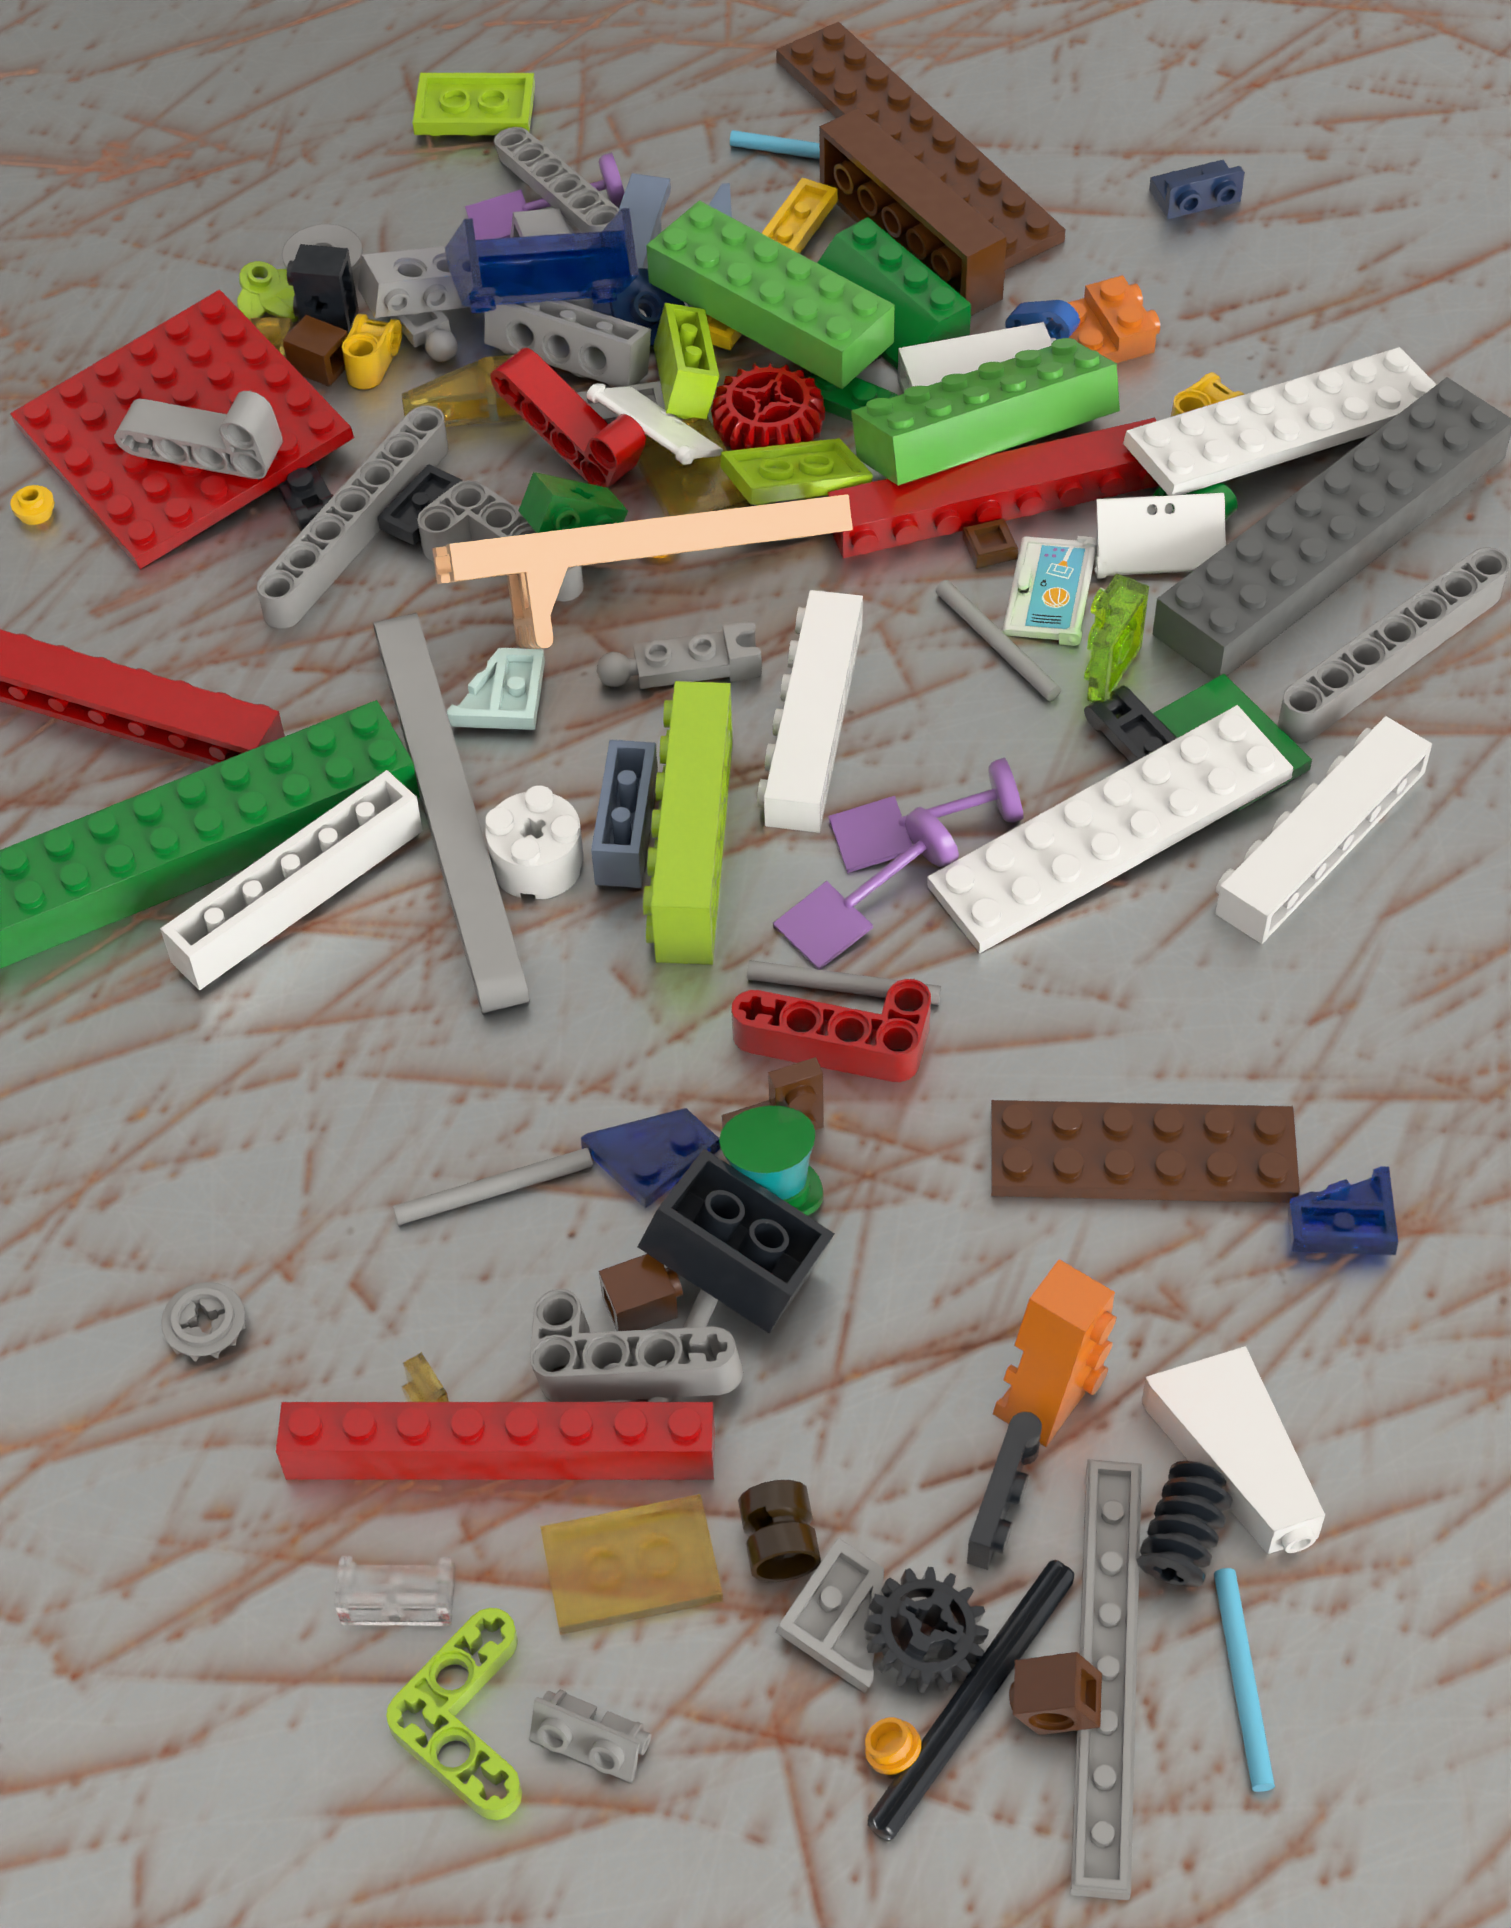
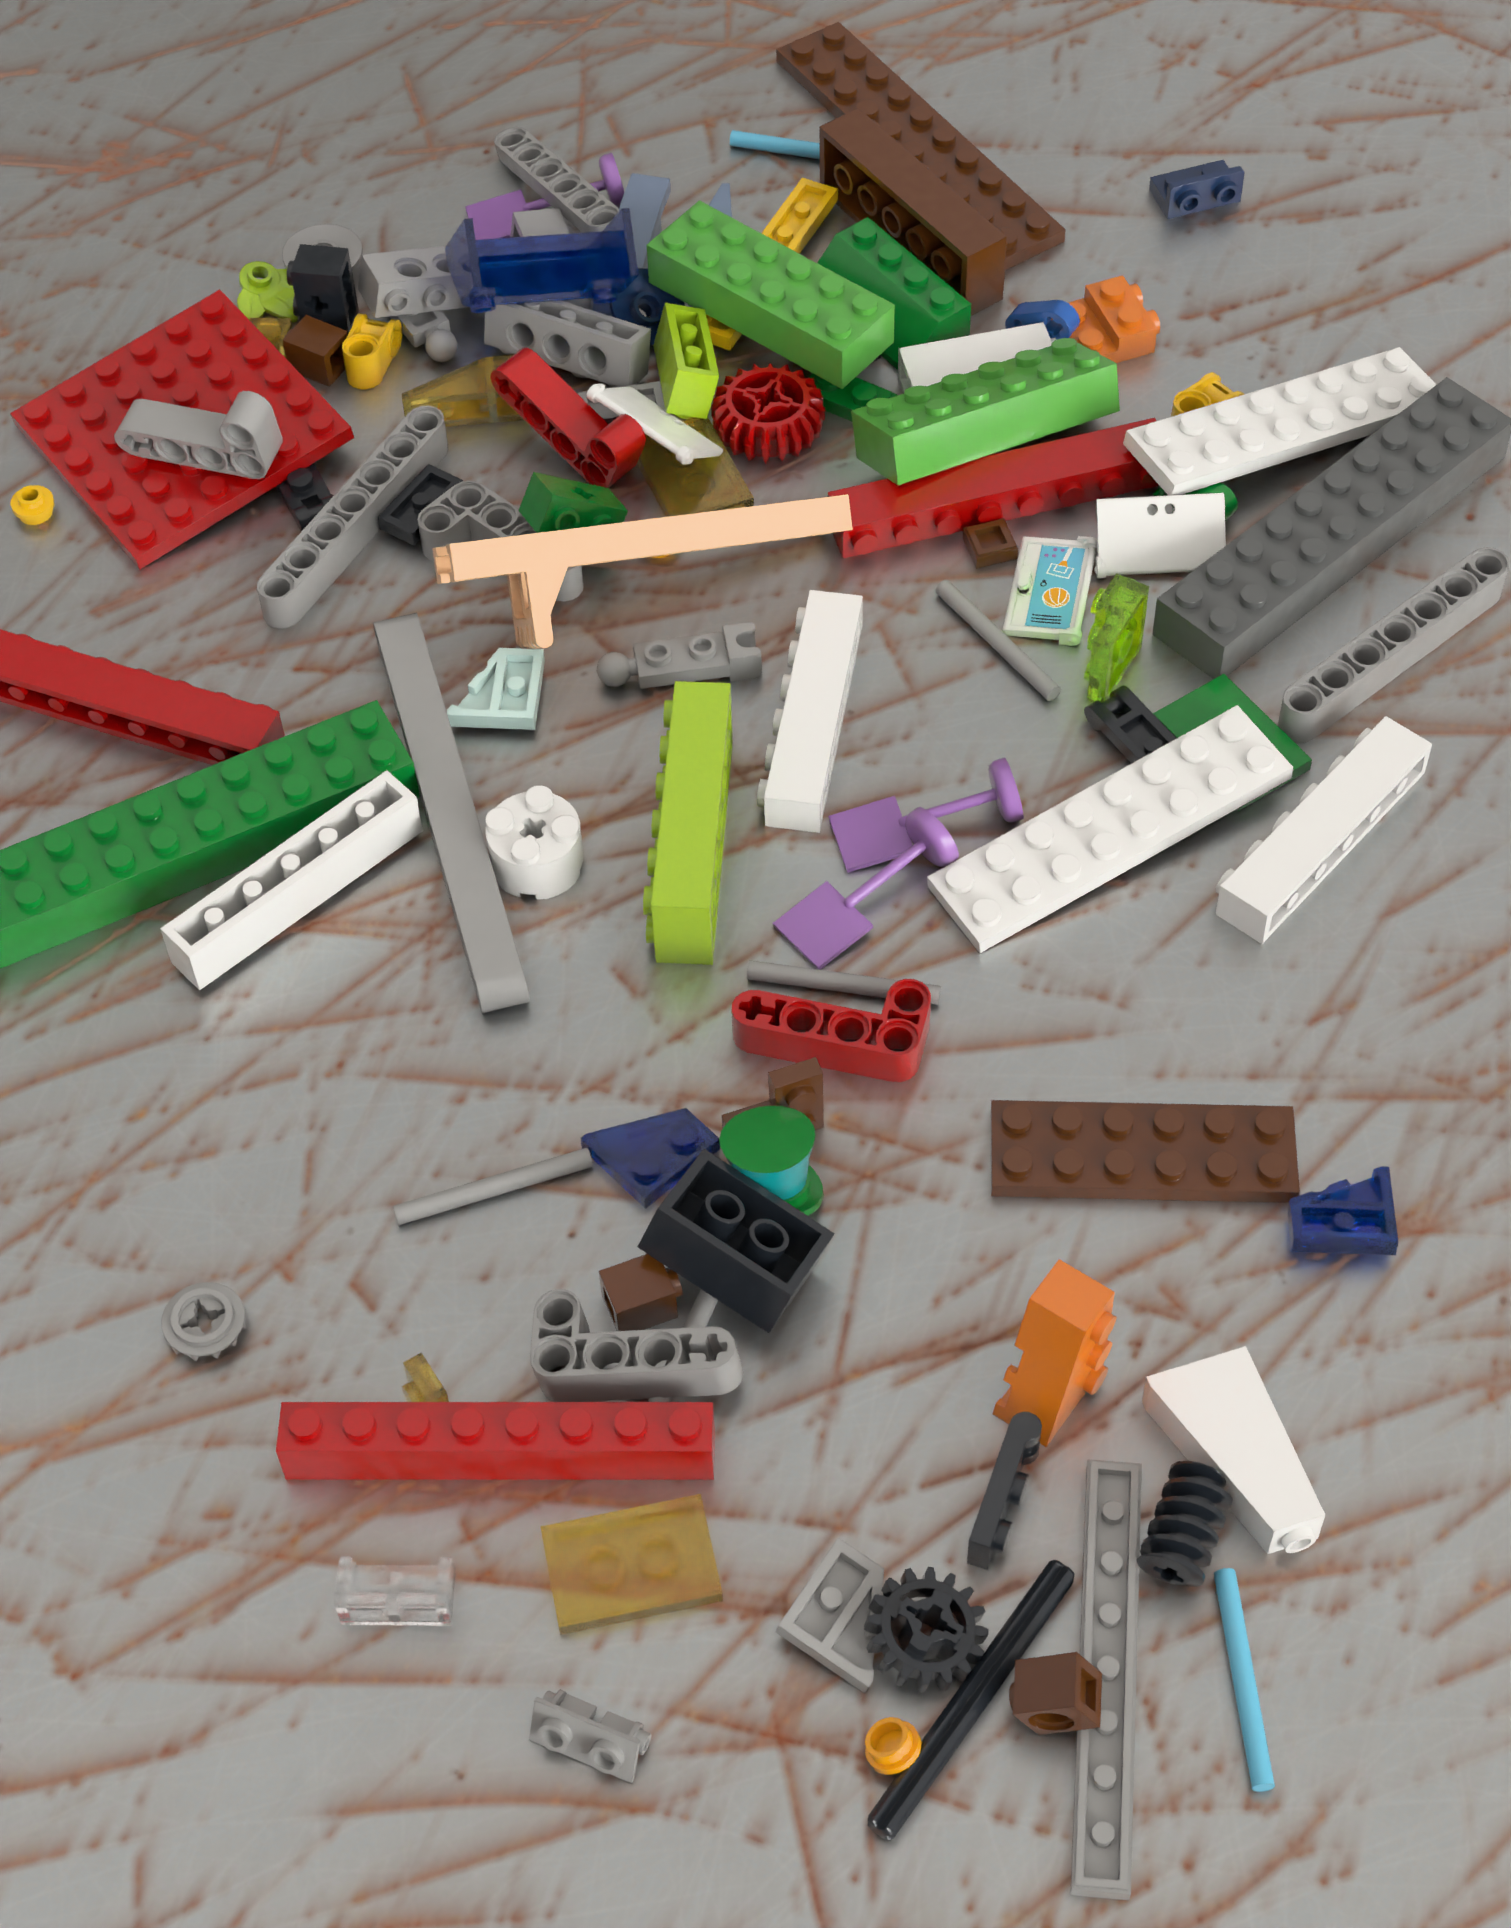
(443, 1705): lime beam -> none
(473, 103): lime plate -> none
(625, 814): sand blue brick -> none
(779, 1531): dark brown wheel -> none
(793, 470): lime plate -> none

